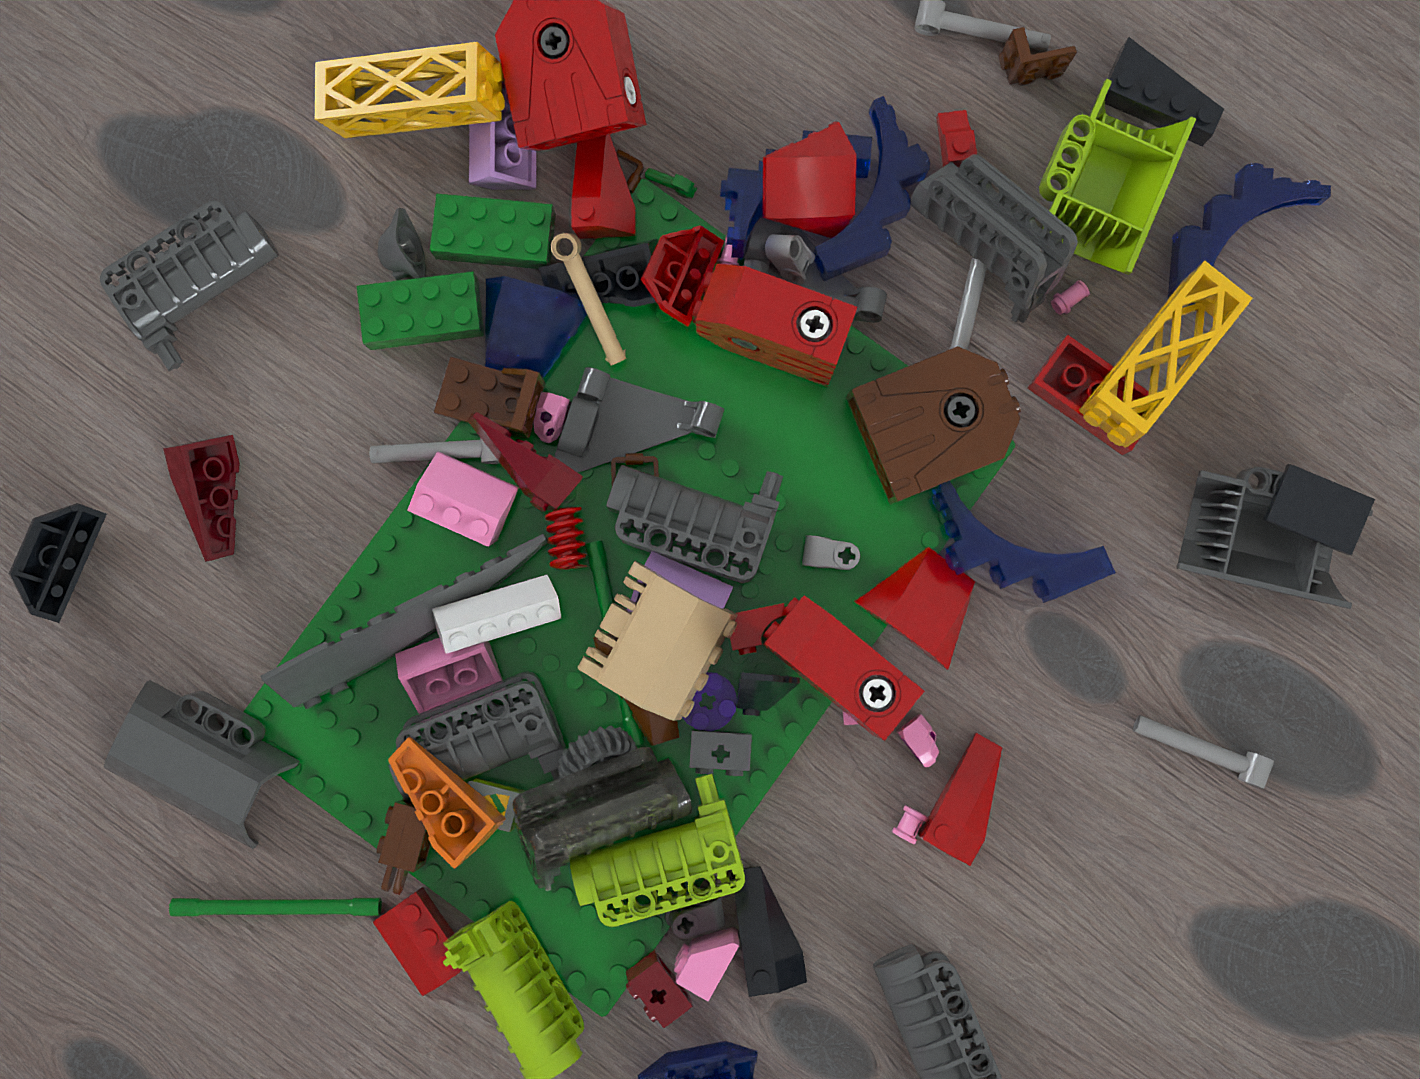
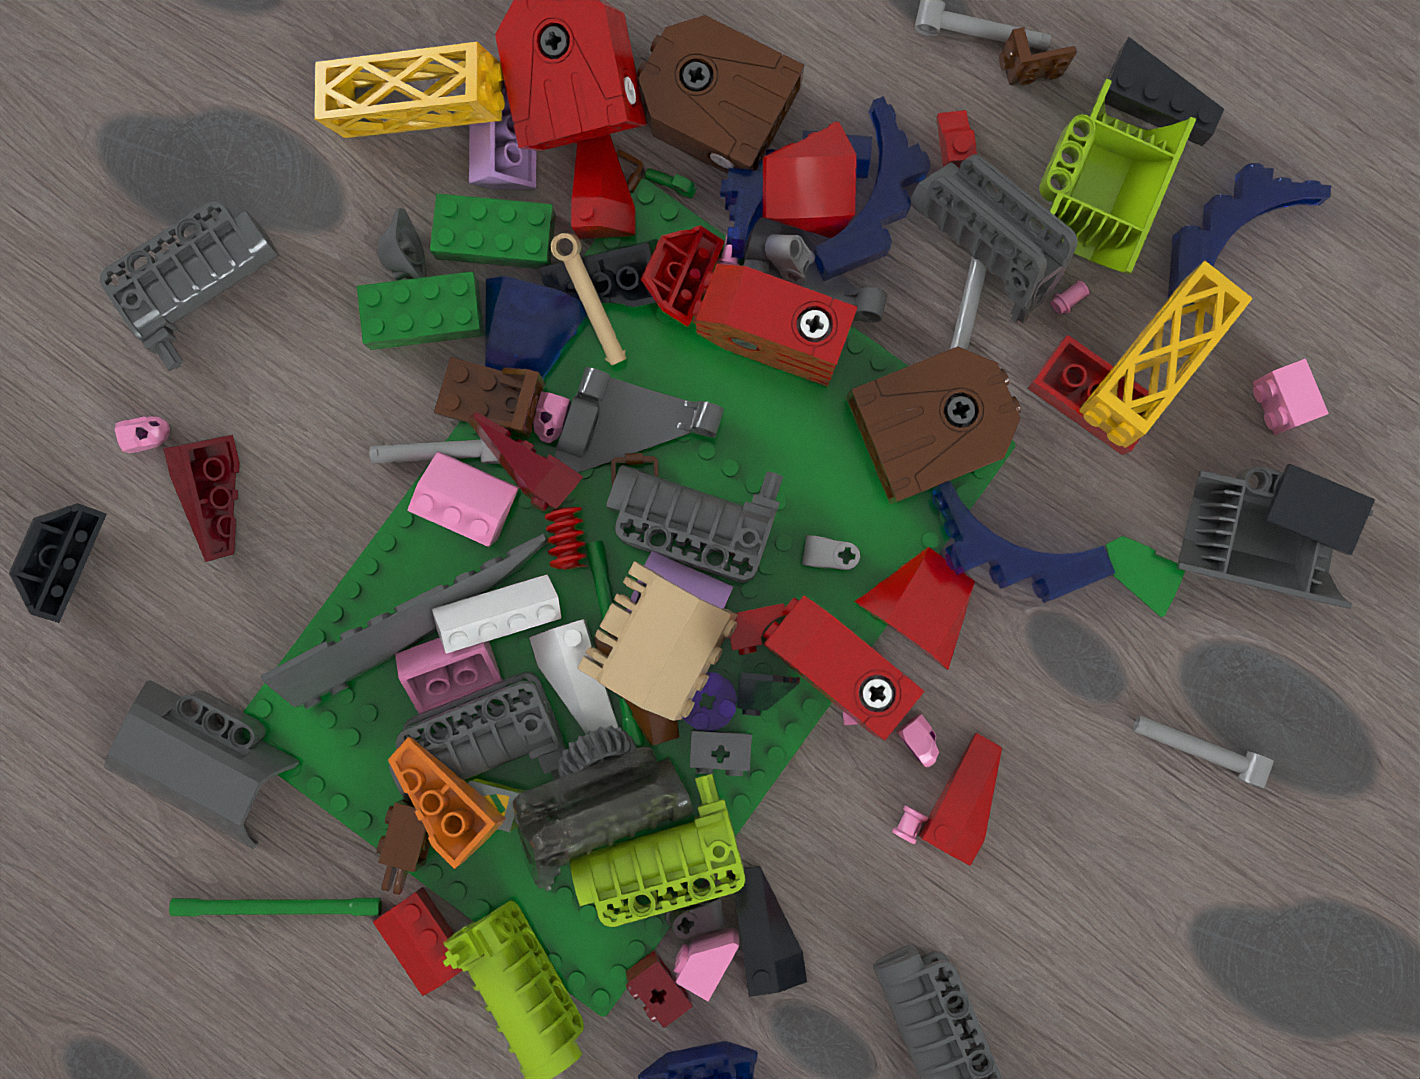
(141, 433): none -> bright pink rock
(558, 656): none -> white wedge
(717, 92): none -> reddish brown piece
(1145, 573): none -> green panel
(1289, 397): none -> bright pink brick

